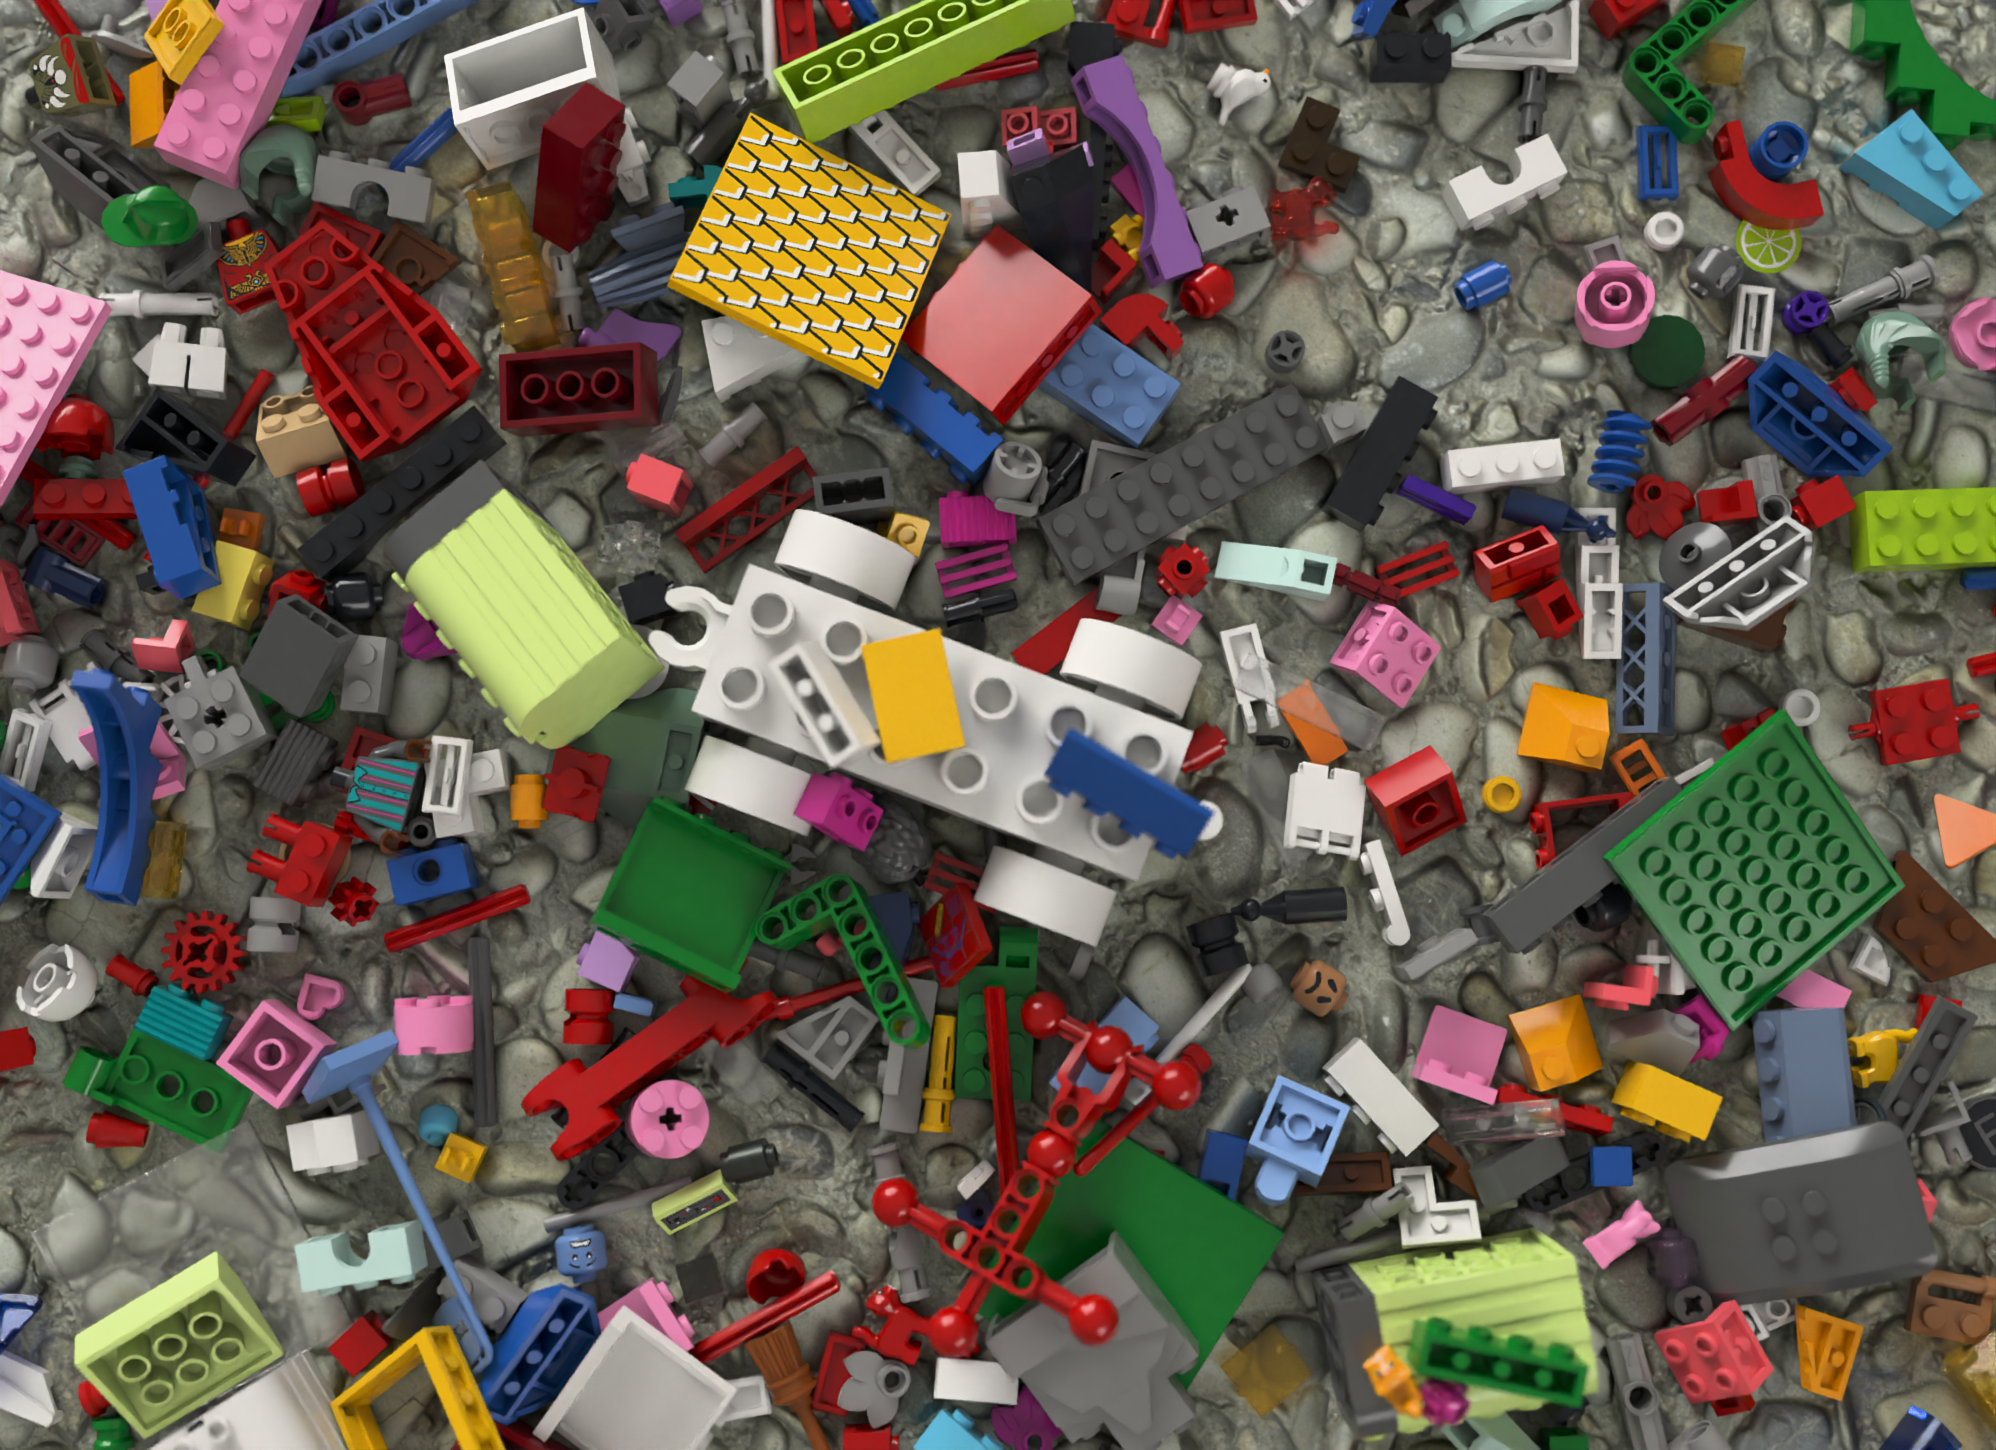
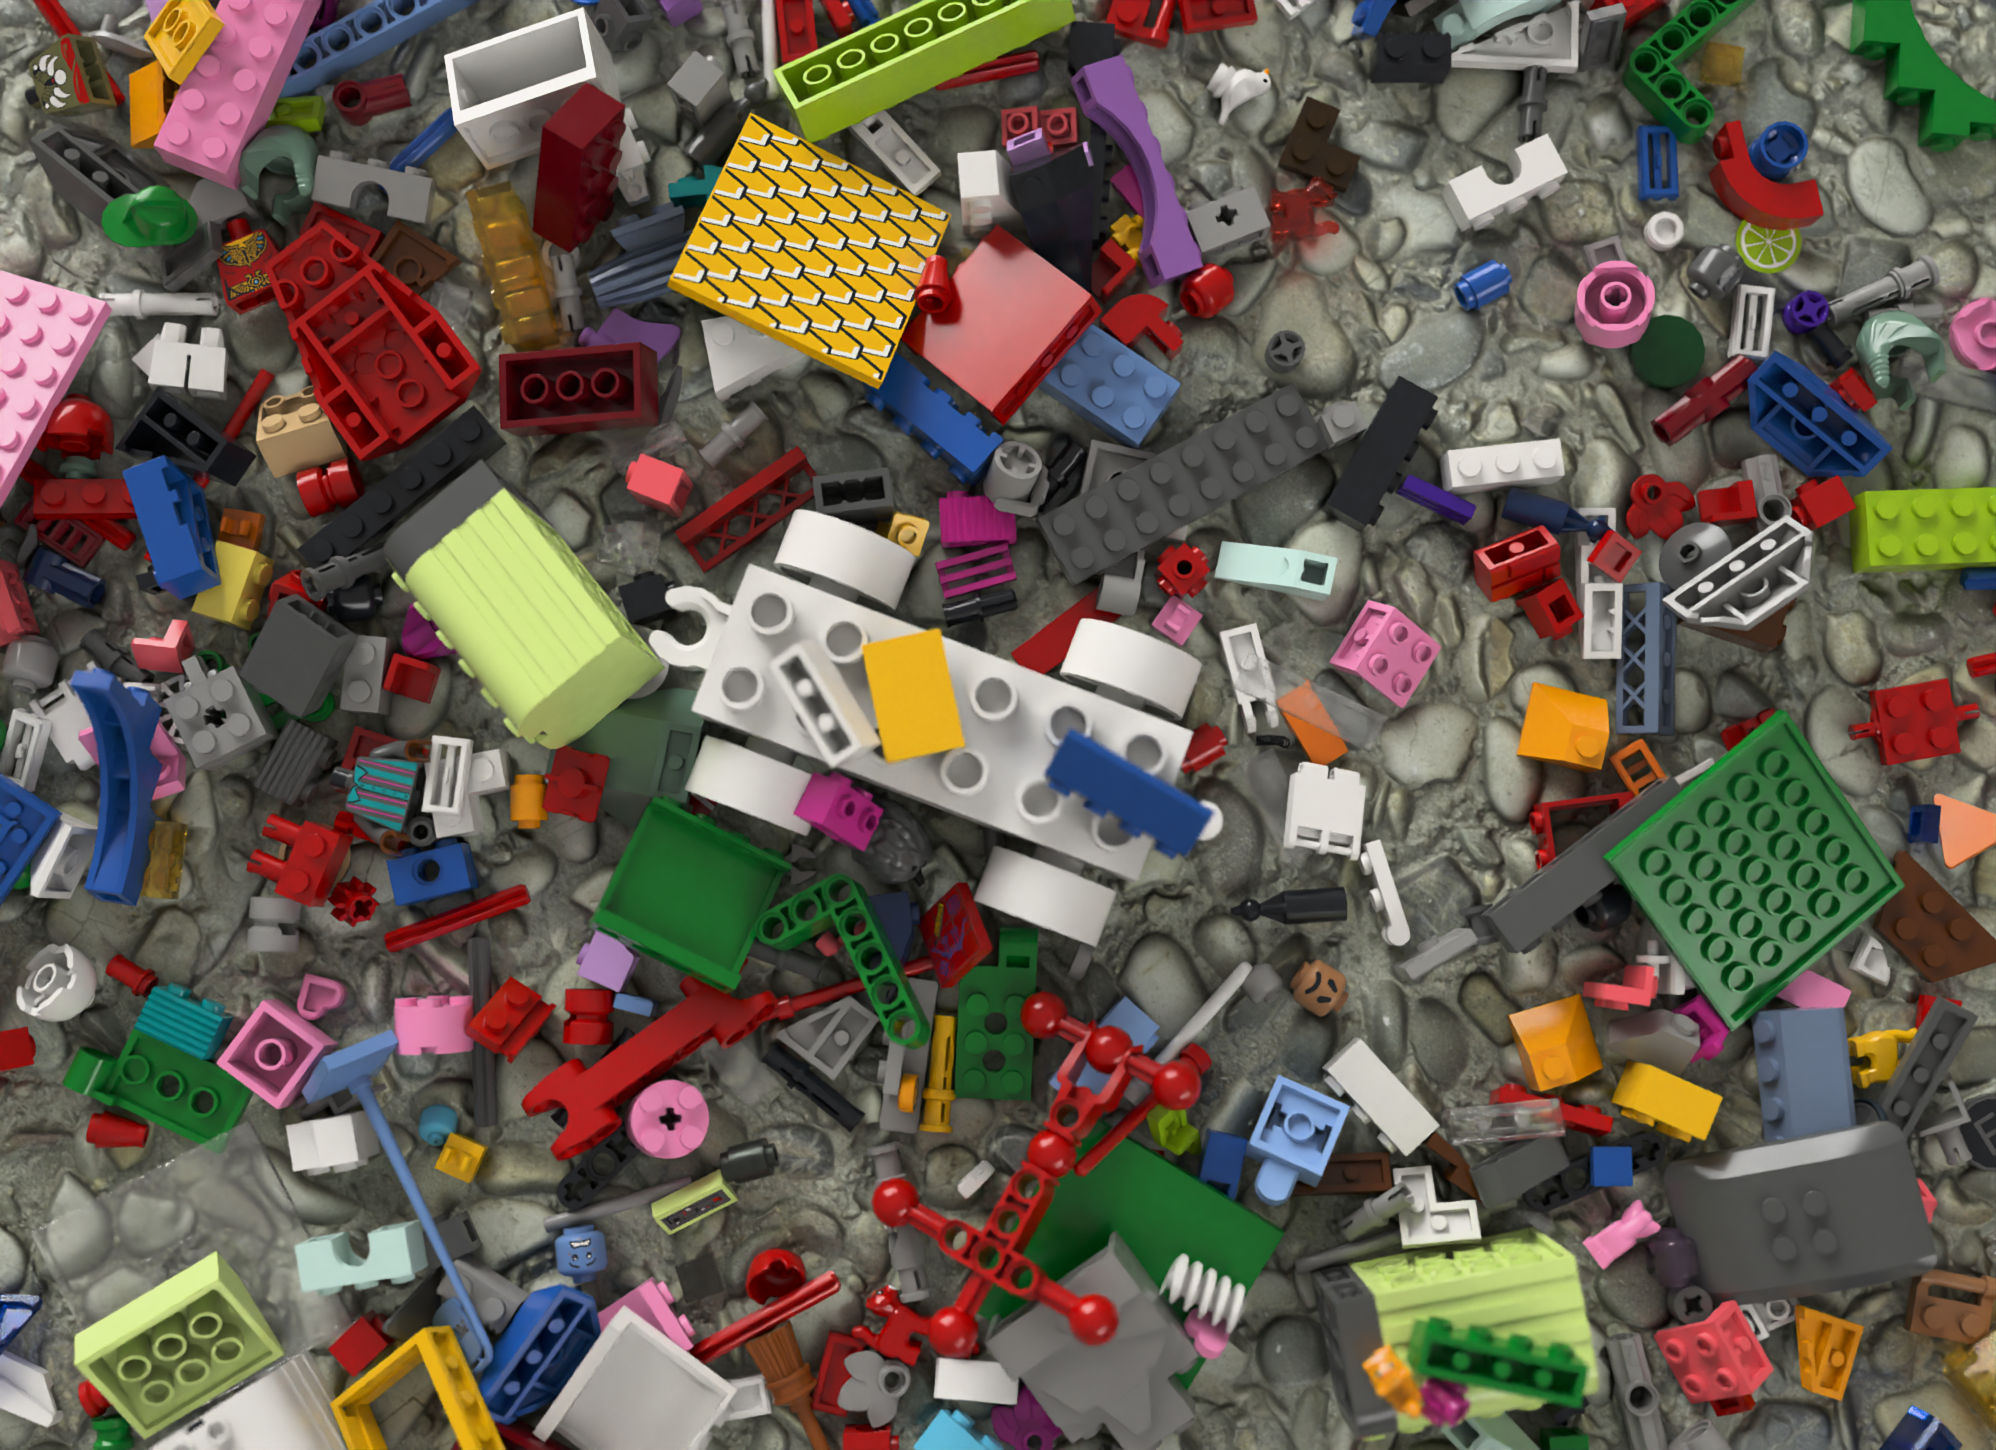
(218, 942): red gear -> none
(342, 571): none -> dark grey pin
(411, 678): none -> red panel
(510, 1019): none -> red plate
(908, 1093): none -> light orange tile
(933, 288): none -> red cone
(935, 871): red tile -> none
(968, 1211): dark blue plate -> none
(1001, 1084): red axle -> none
(1172, 1131): none -> lime slope
(1205, 1292): none -> white piece
(1208, 1340): none -> bright pink tile
(1217, 944): black wheel -> none
(1266, 1370): clear yellow piece -> none
(1366, 585): dark red axle -> none
(1416, 800): red slope -> none
(1446, 560): red tile -> none
(1460, 1053): bright pink bracket -> none
(1501, 795): yellow tile -> none
(1601, 37): none -> flat silver tile
(1614, 556): none -> red tile
(1617, 452): blue piece -> none
(1801, 706): white tile -> none
(1914, 171): medium azure wedge -> none
(1924, 824): none -> clear blue tile

